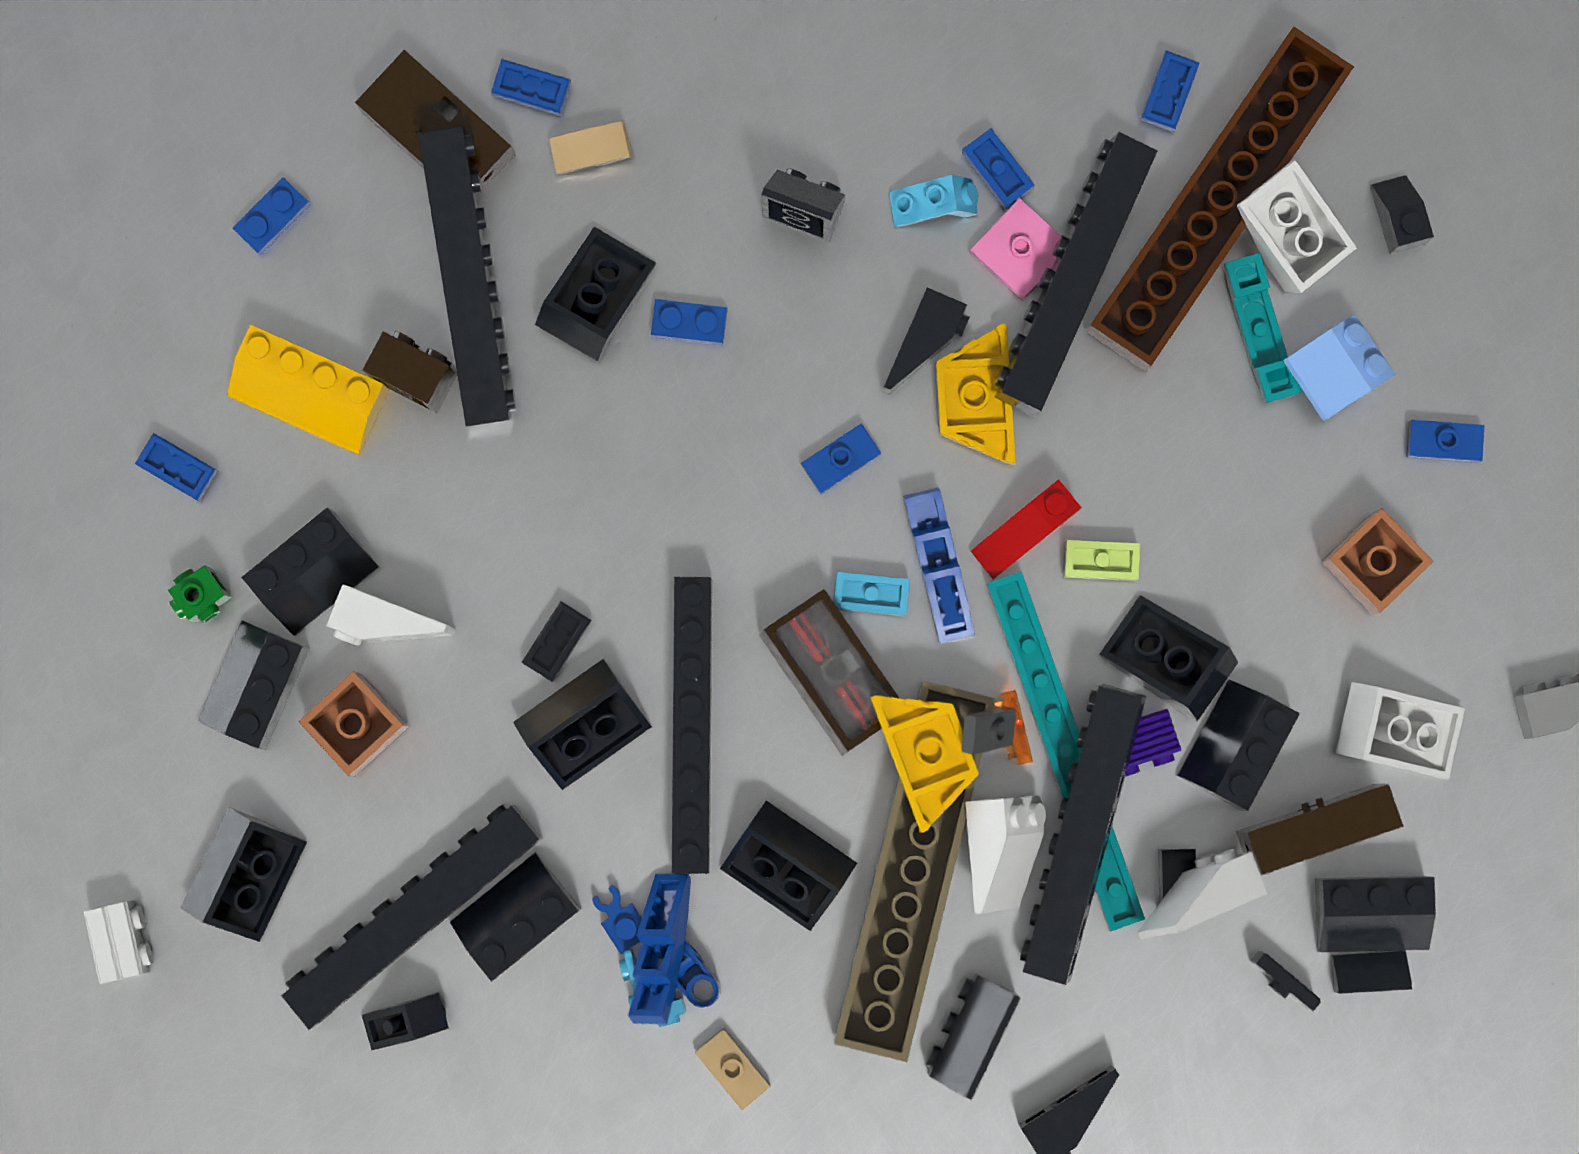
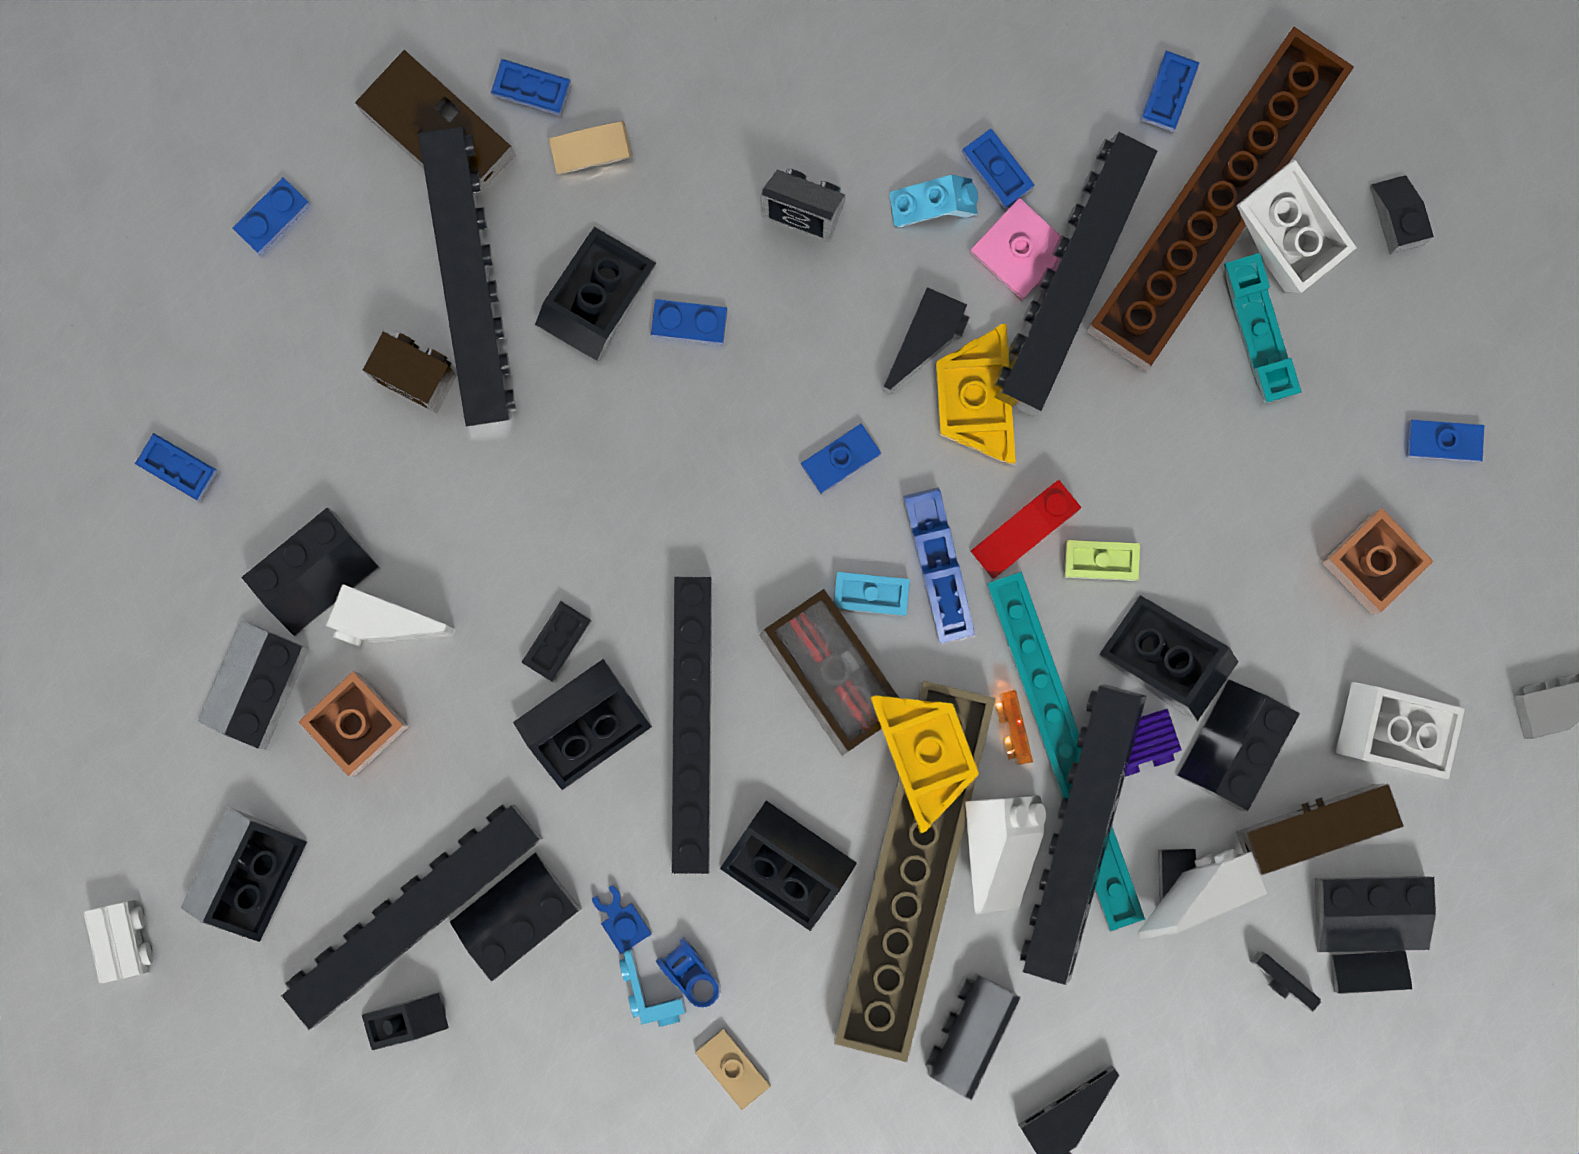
(211, 594): green brick -> none
(305, 389): yellow slope -> none
(662, 947): blue slope -> none
(988, 730): dark grey plate -> none
(1339, 367): light blue slope -> none

